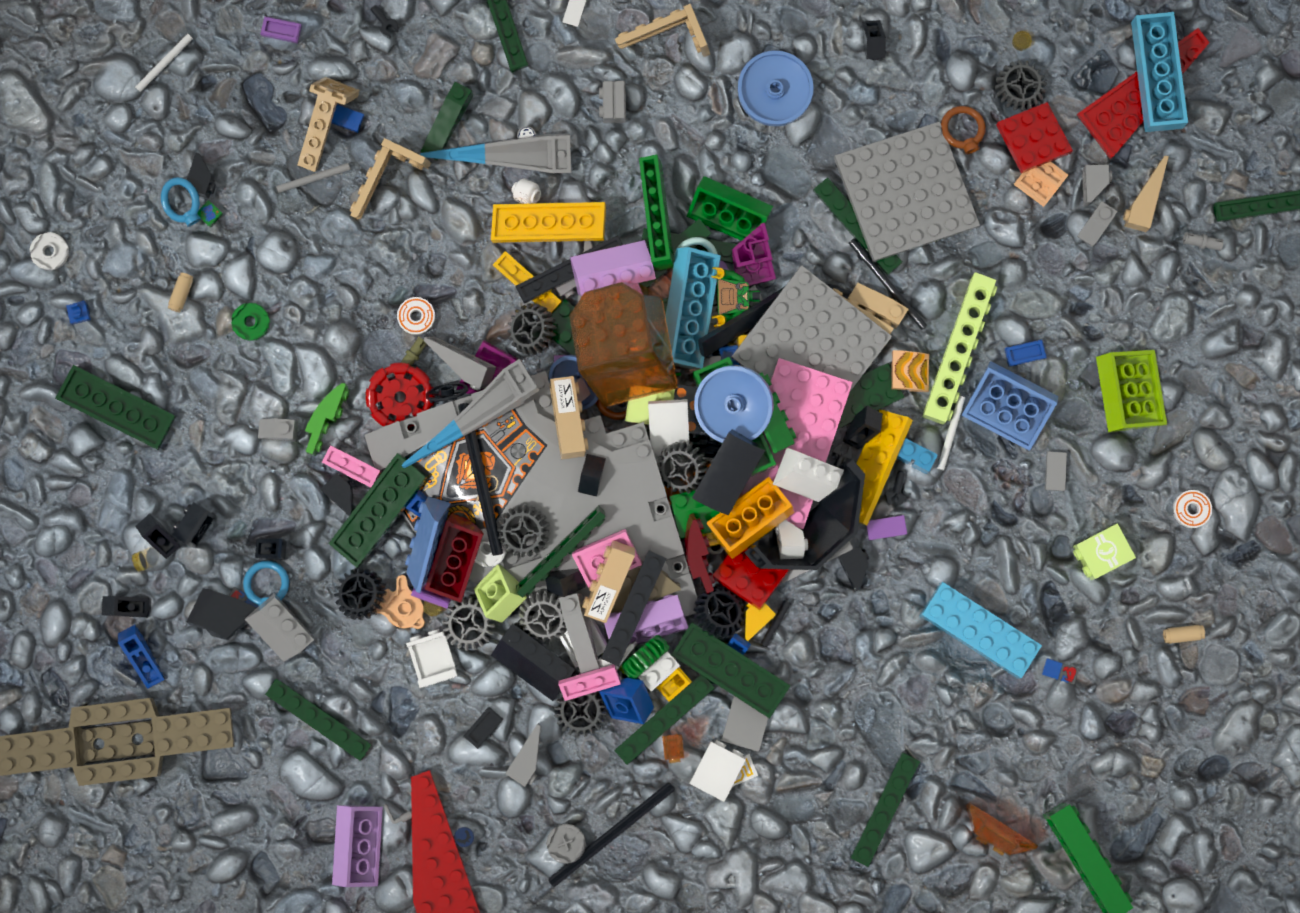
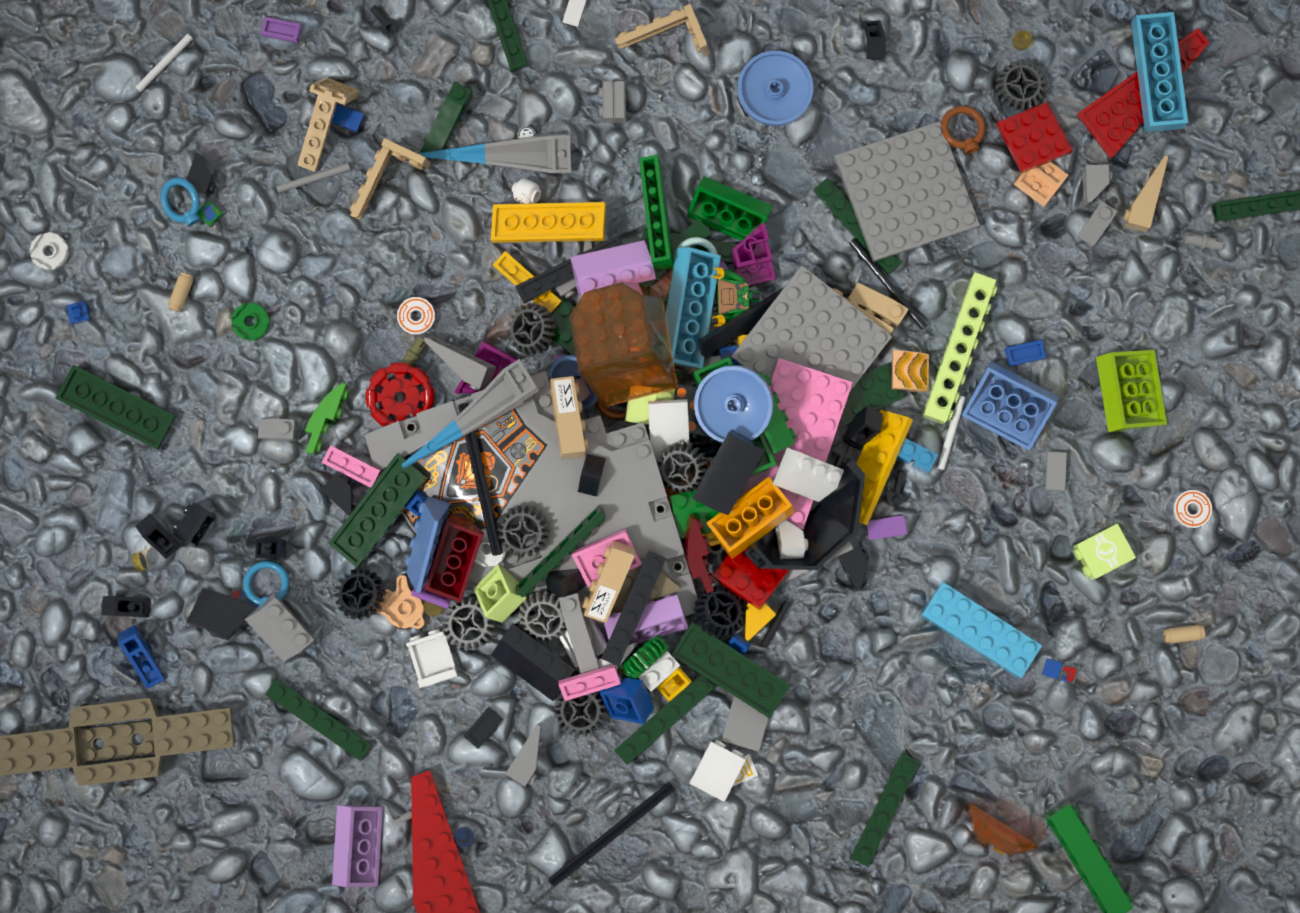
(446, 392): black wheel -> none
(566, 843): light grey tile -> none
(673, 748): clear orange slope -> none

